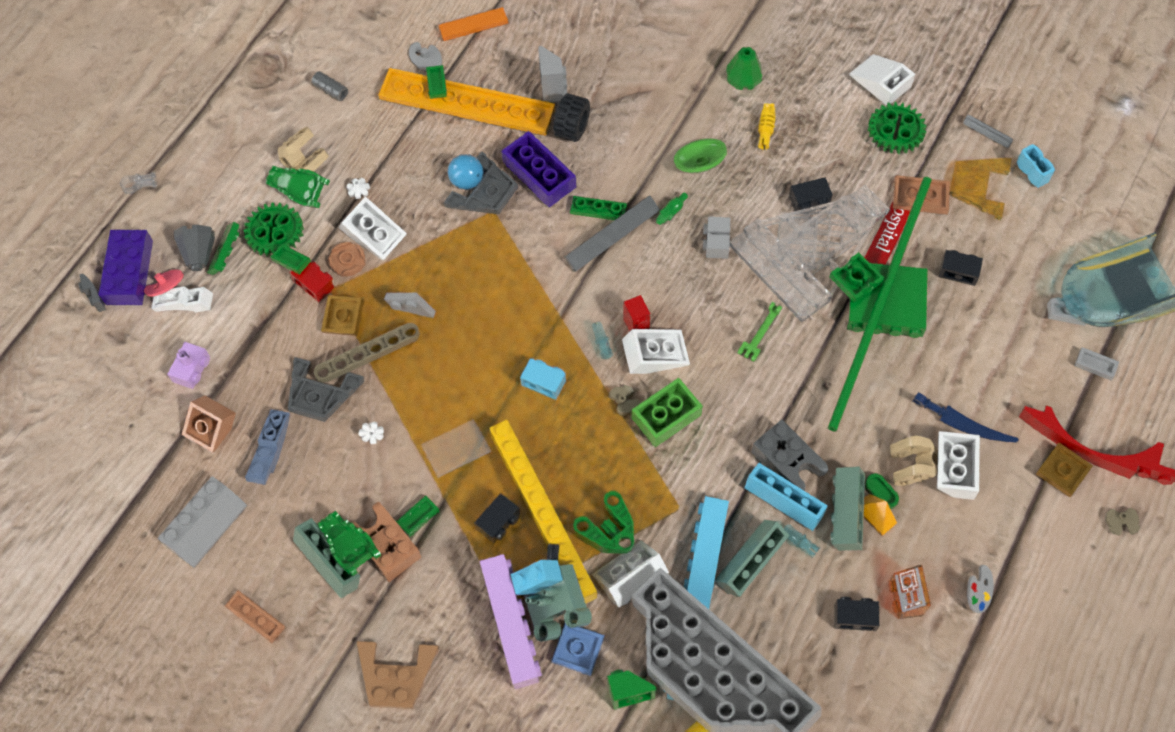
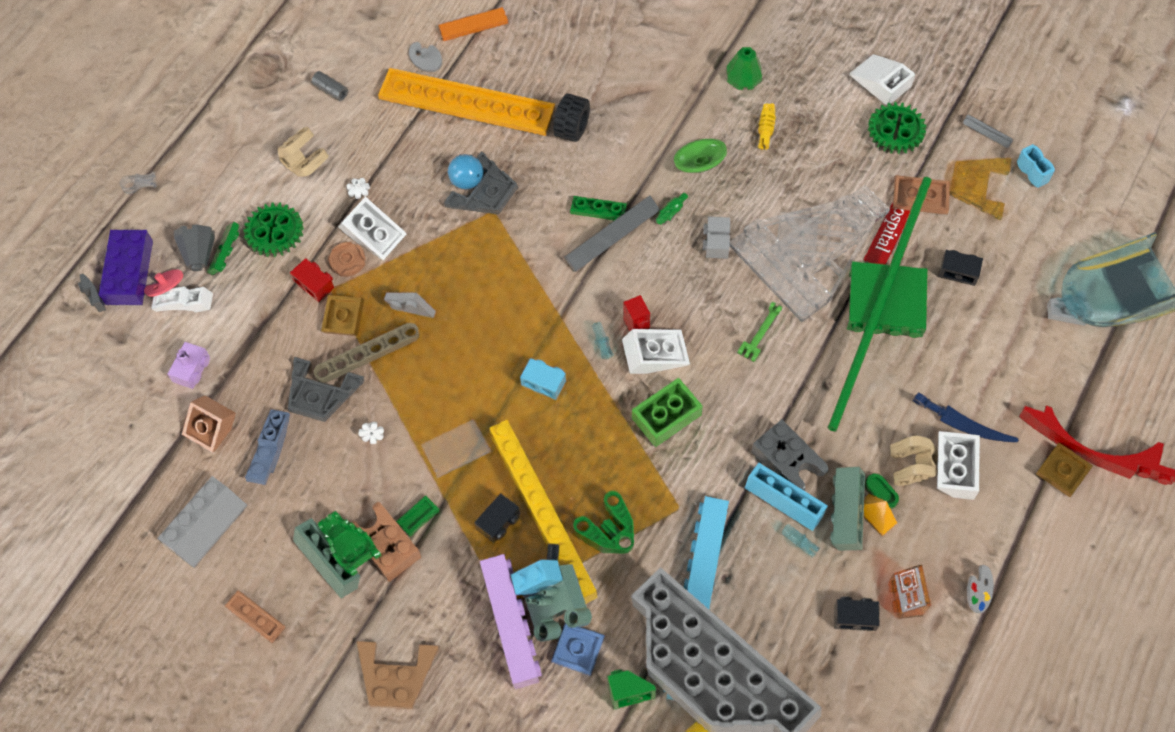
(290, 259): green tile -> none
(299, 185): green animal -> none
(436, 81): green tile -> none
(539, 169): dark purple brick -> none
(552, 76): light grey wedge -> none
(620, 395): dark tan piece -> none
(628, 572): white slope -> none
(752, 557): sand green brick -> none
(810, 194): black brick -> none
(852, 287): green brick -> none
(1096, 363): light grey tile -> none
(1116, 520): dark tan piece -> none

